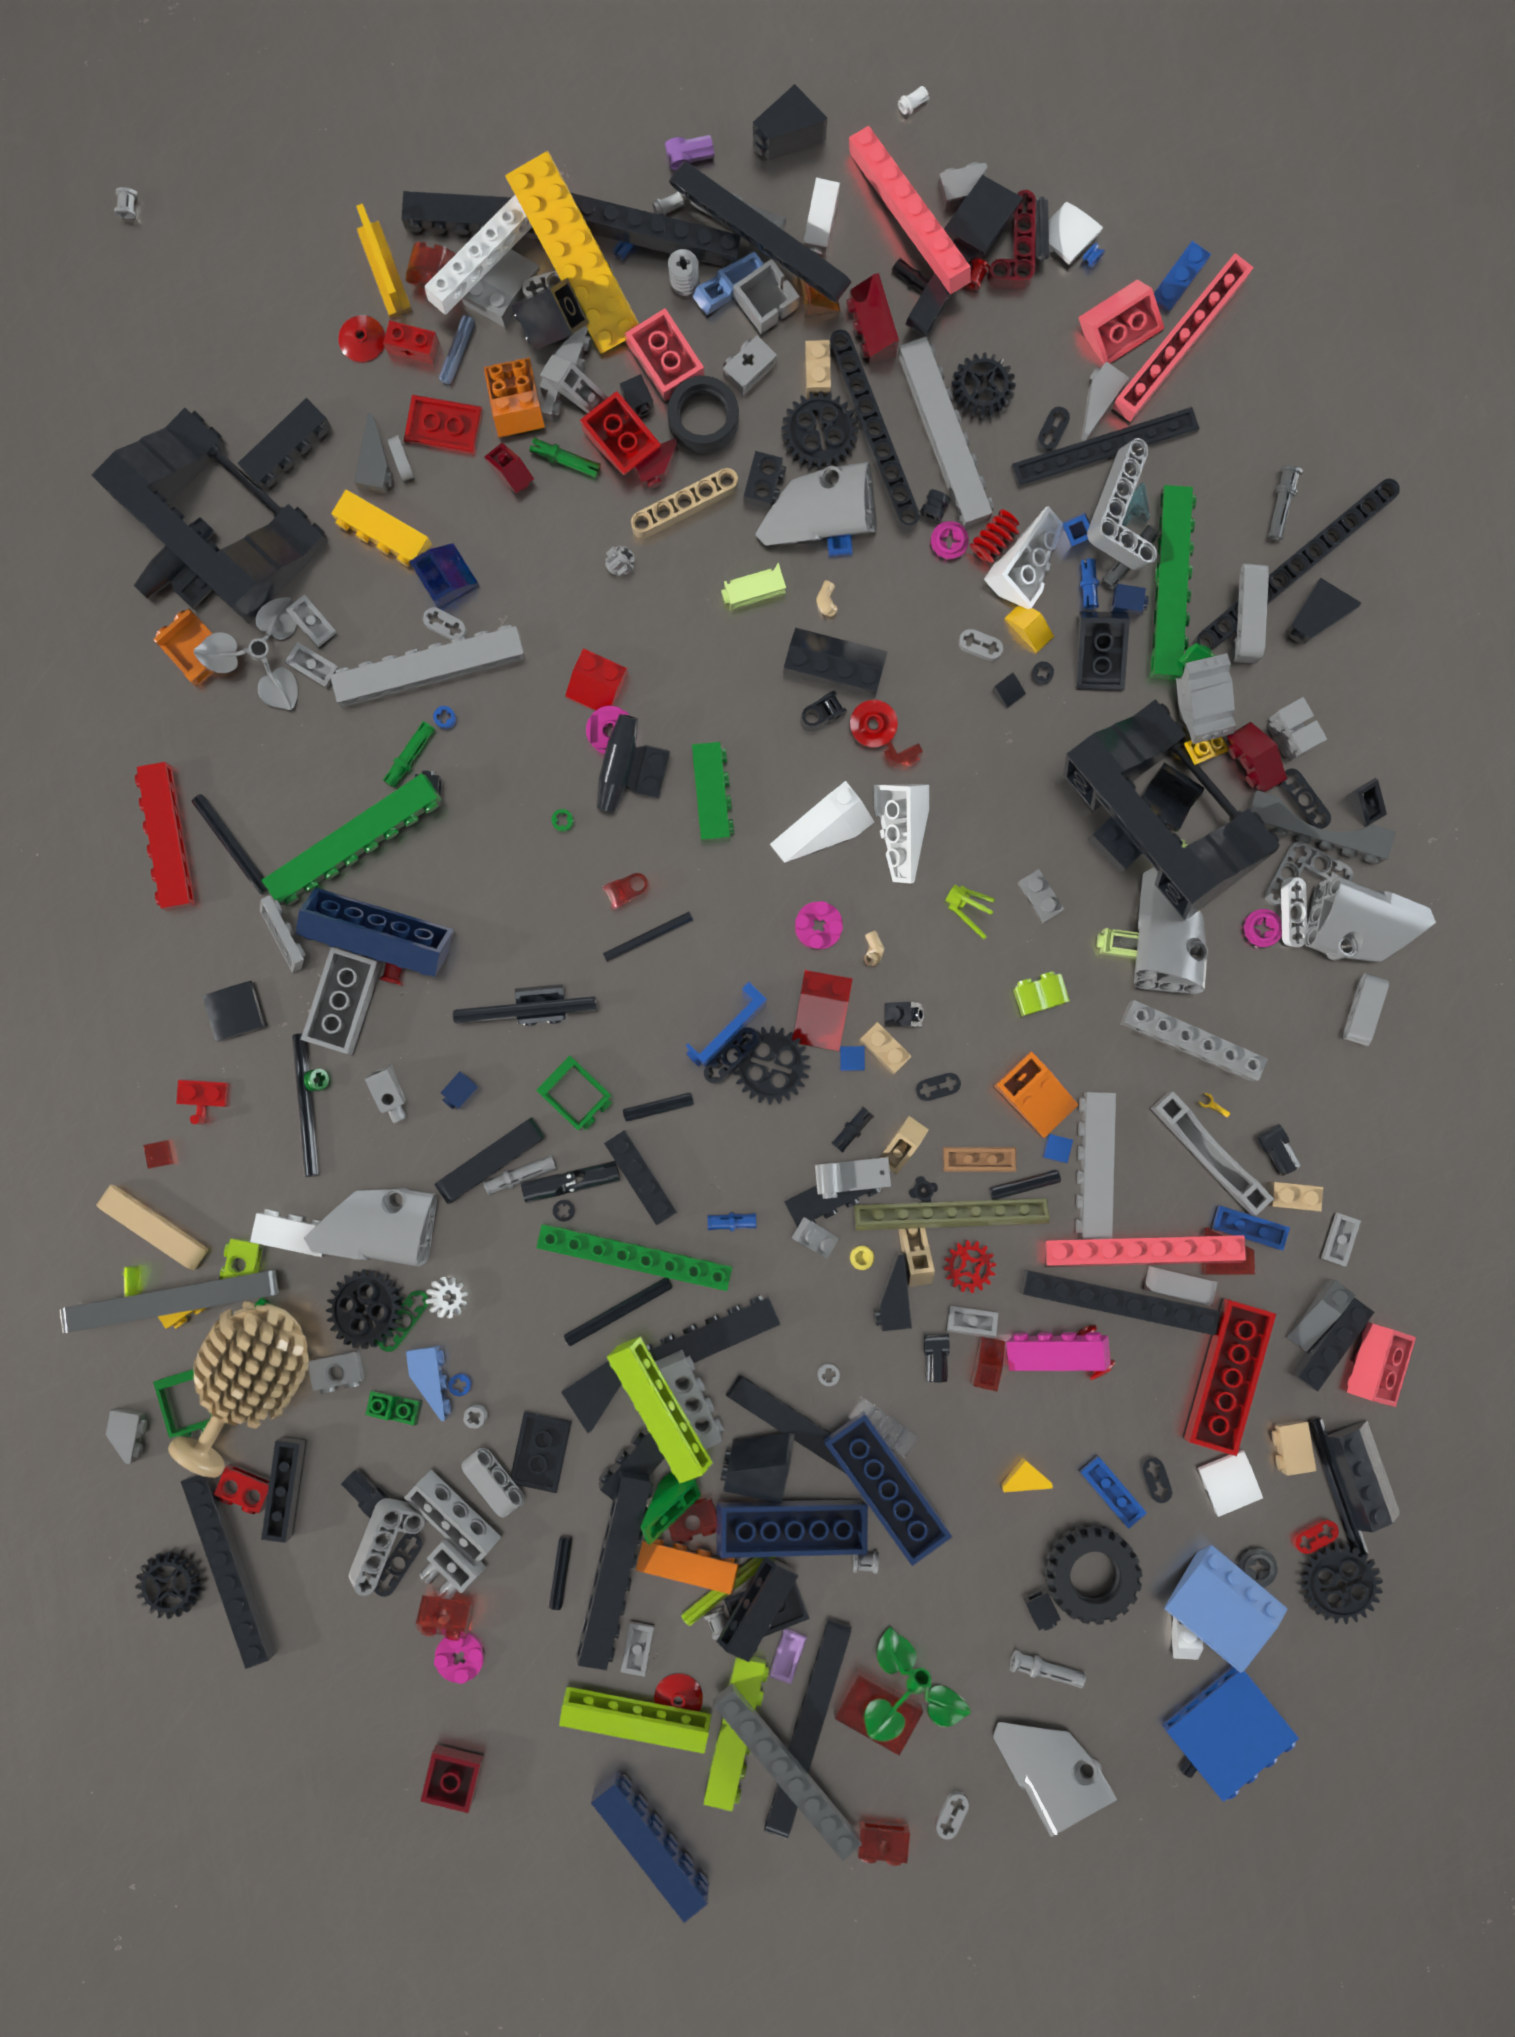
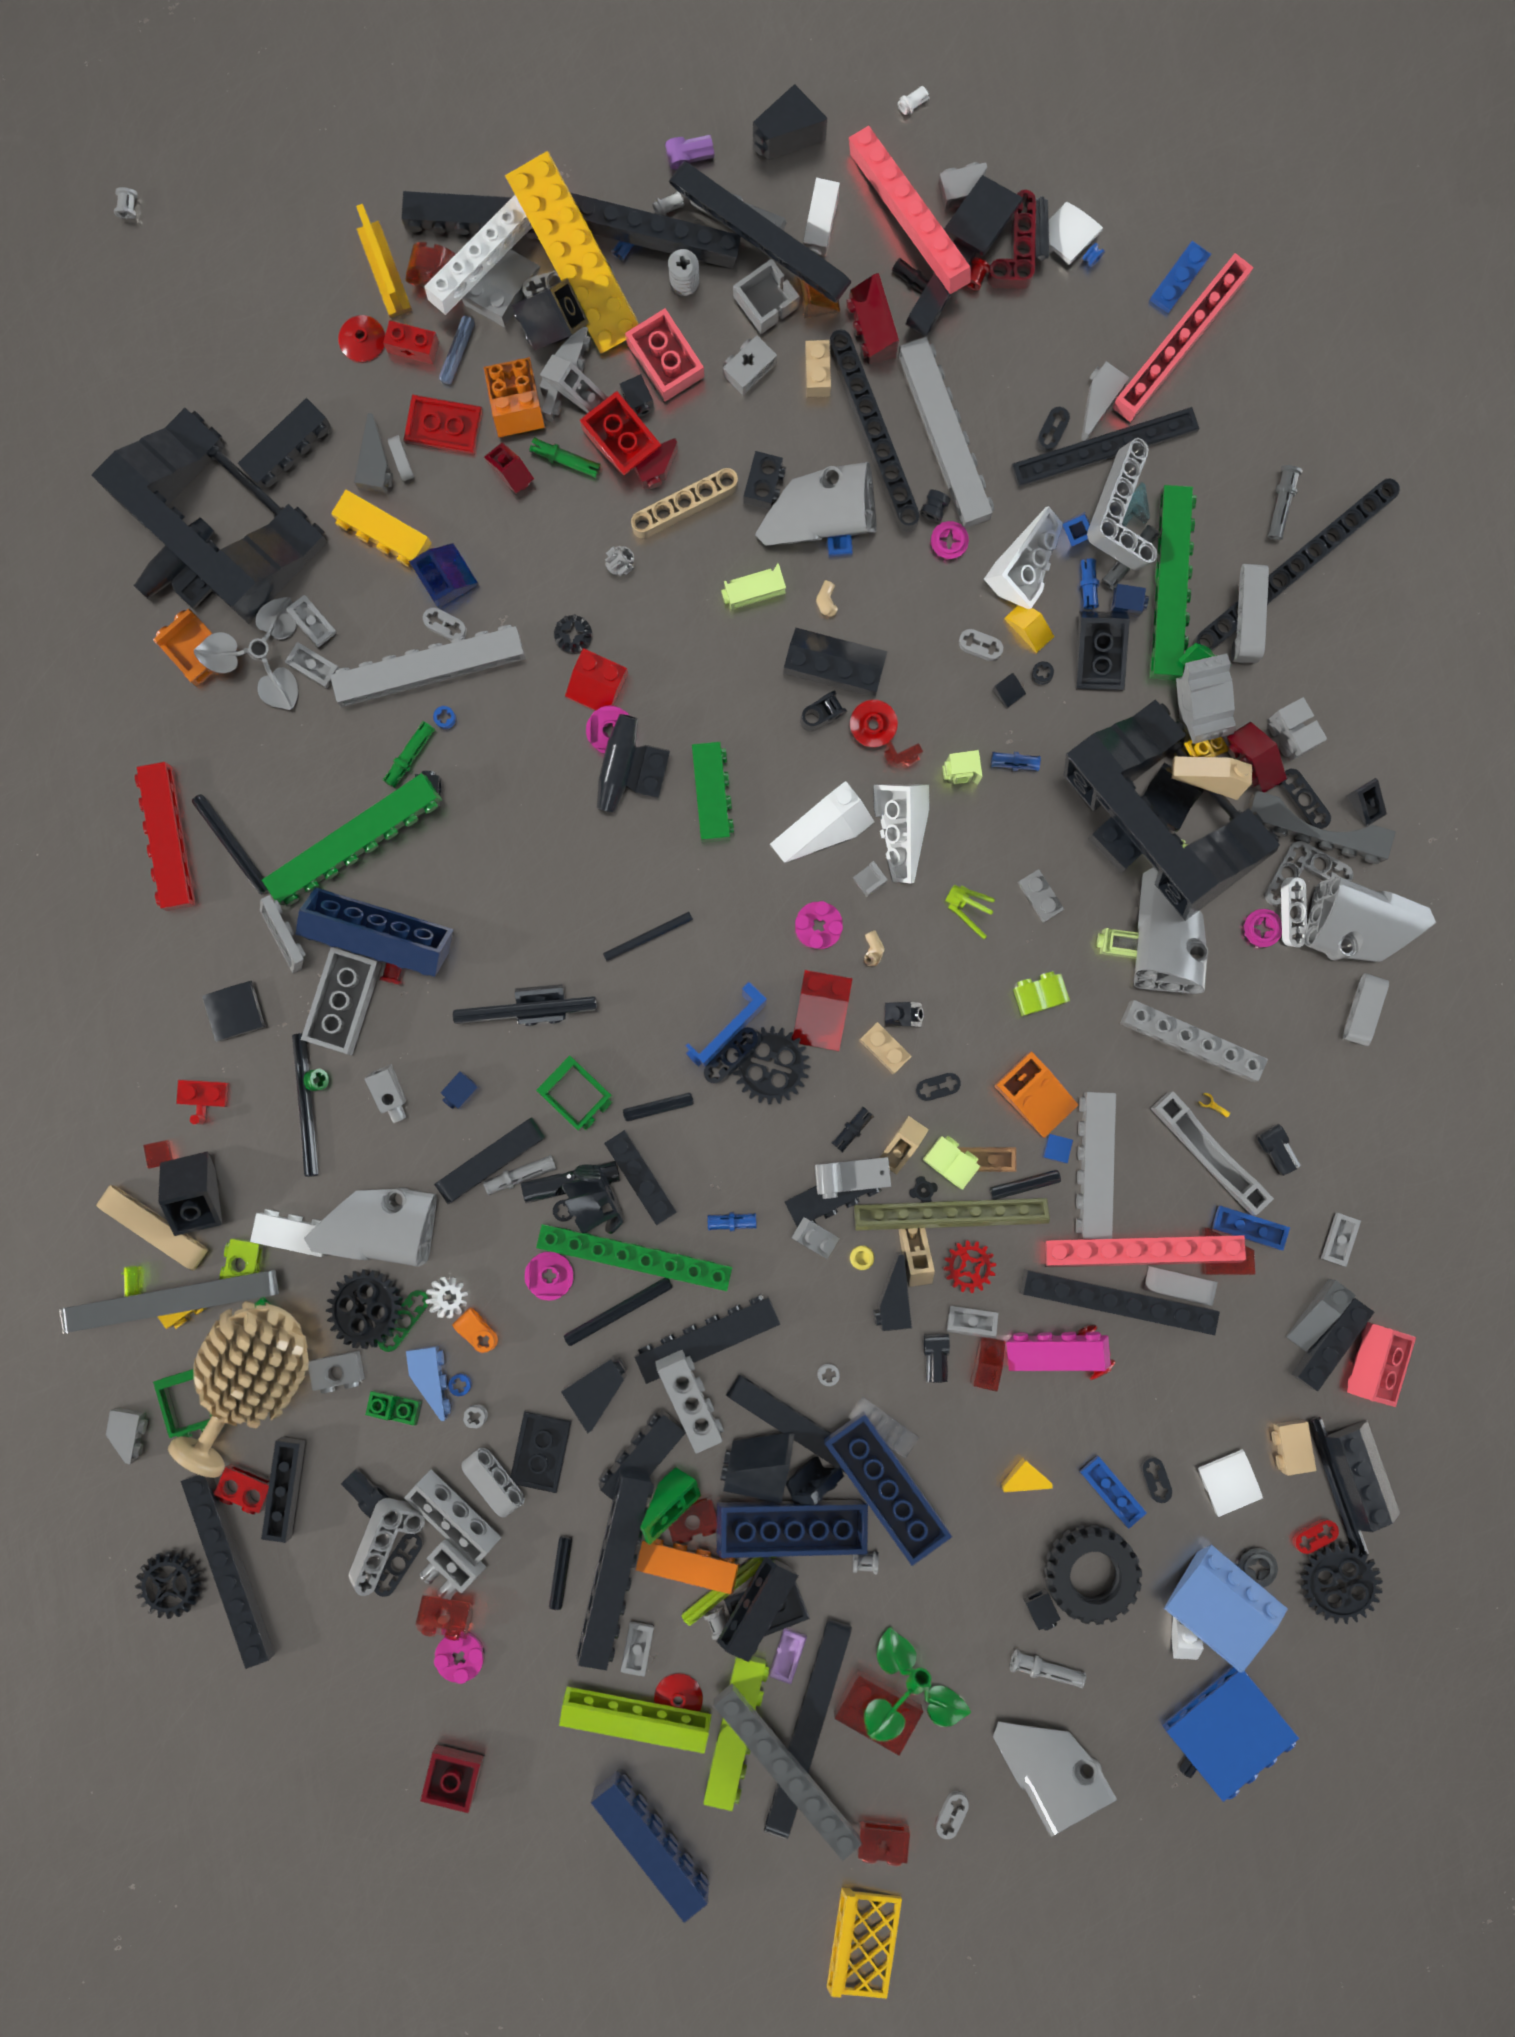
(189, 1193): none -> black slope
(472, 1327): none -> orange piece
(539, 1285): none -> dark pink plate
(562, 828): green bush -> none
(580, 641): none -> black gear
(588, 1196): none -> black piece
(624, 890): clear red piece -> none
(659, 1410): lime brick -> none
(703, 386): black tyre -> none
(719, 290): medium blue slope -> none
(799, 434): black gear -> none
(813, 1482): none -> black bracket
(843, 1945): none -> yellow fence
(852, 1058): blue tile -> none
(870, 879): none -> light grey panel
(951, 1162): none -> yellowish green brick
(963, 768): none -> yellowish green window
(970, 372): black gear -> none
(995, 535): red piece -> none
(1015, 761): none -> blue pin
(1122, 321): coral slope -> none
(1215, 774): none -> tan slope
(1230, 1377): red brick -> none
(1295, 1196): tan brick -> none
(1320, 610): black slope -> none

